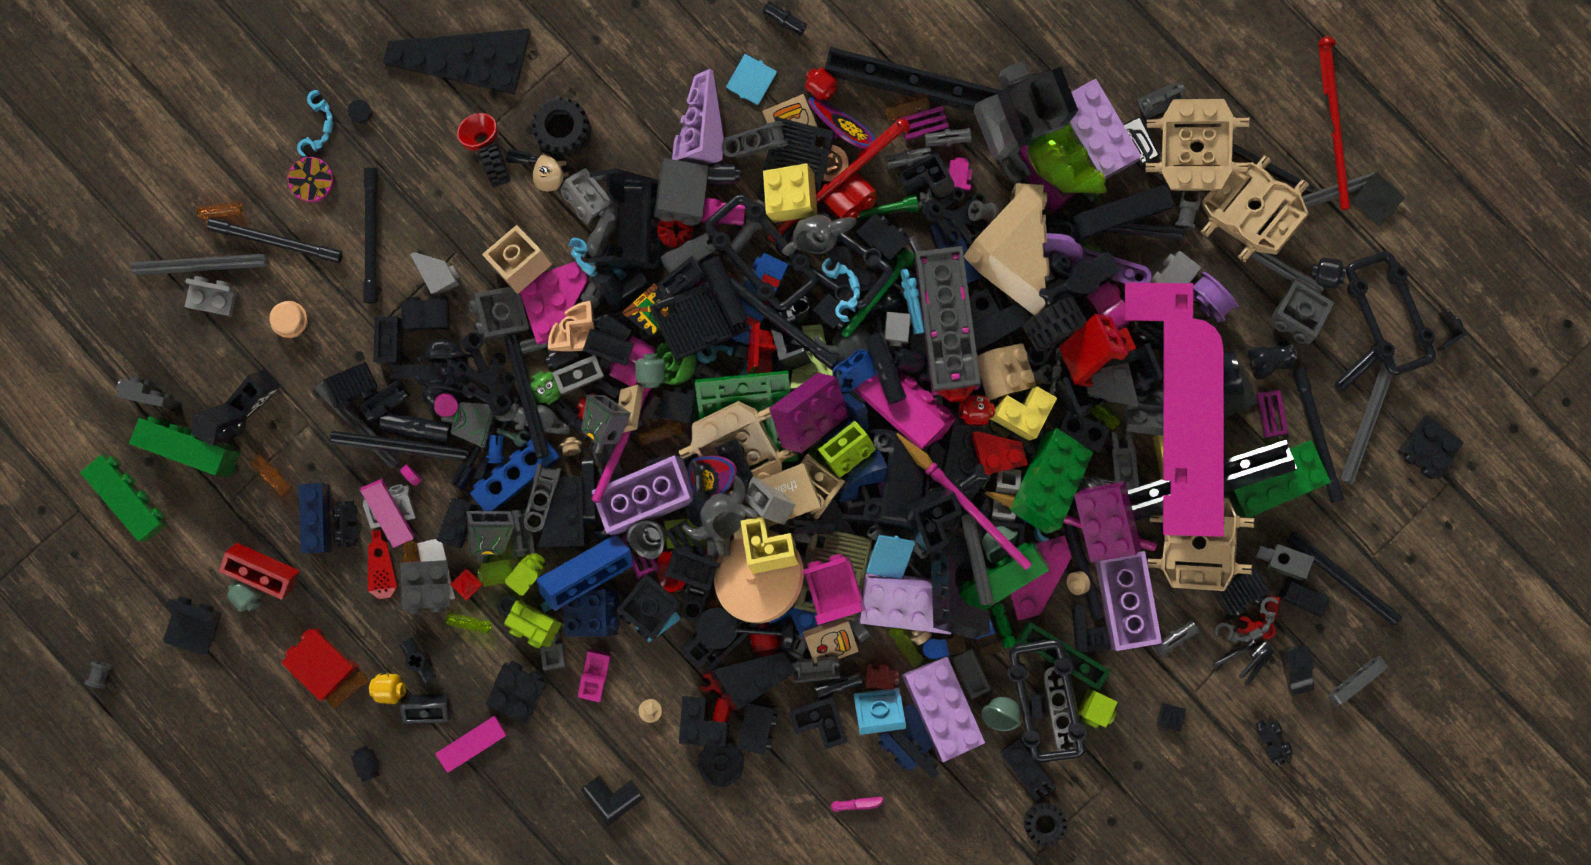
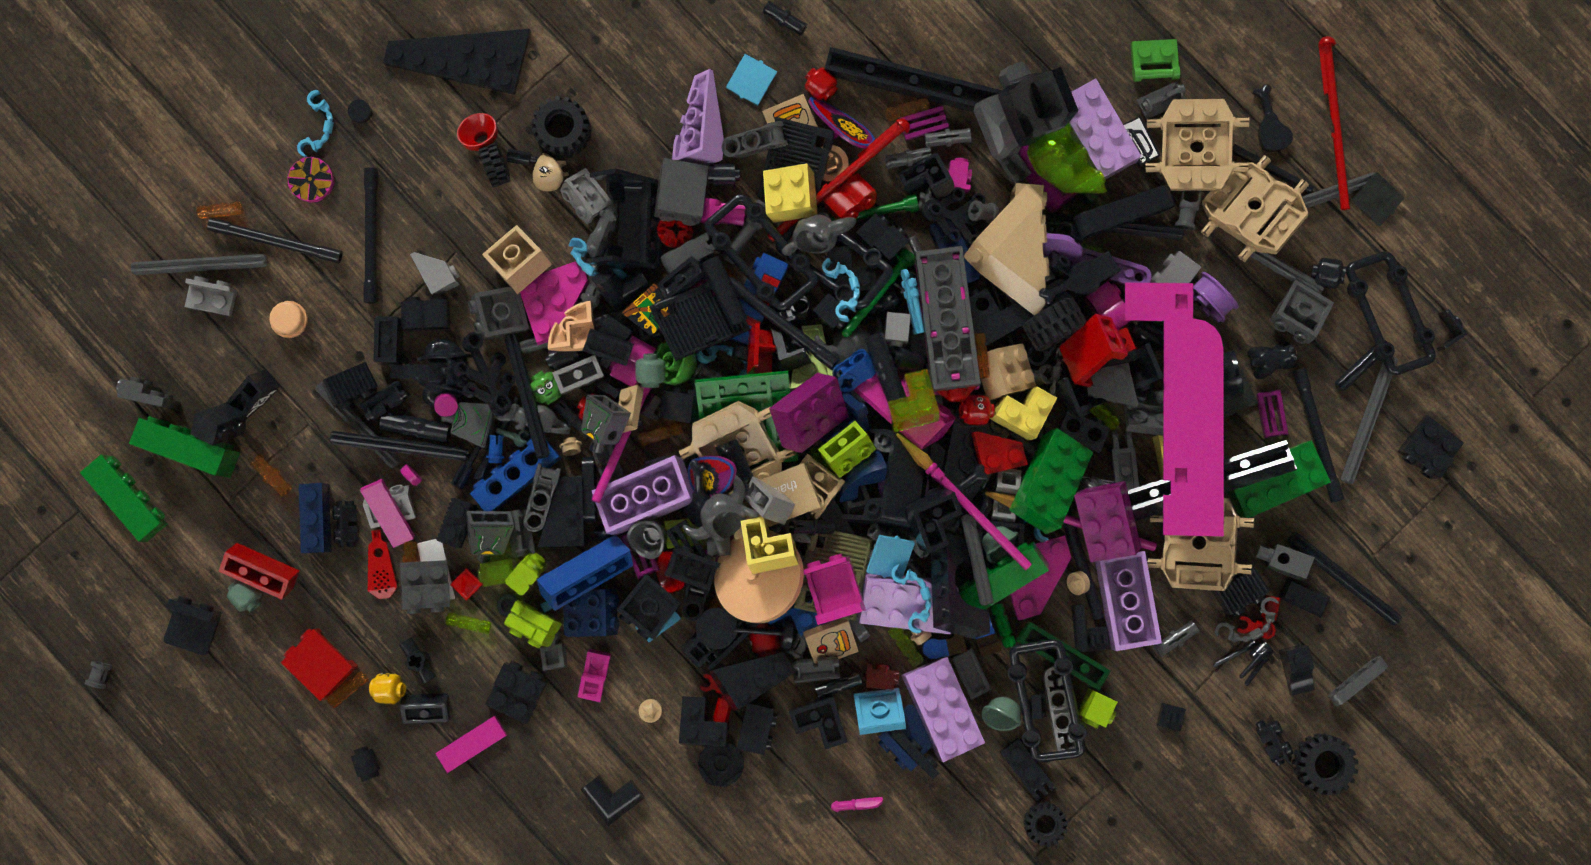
(918, 407): none -> clear neon green brick
(925, 593): none -> medium azure piece
(982, 356): none -> clear orange axle
(1155, 53): none -> bright green plate
(1272, 134): none -> black piece
(1343, 769): none -> black tyre

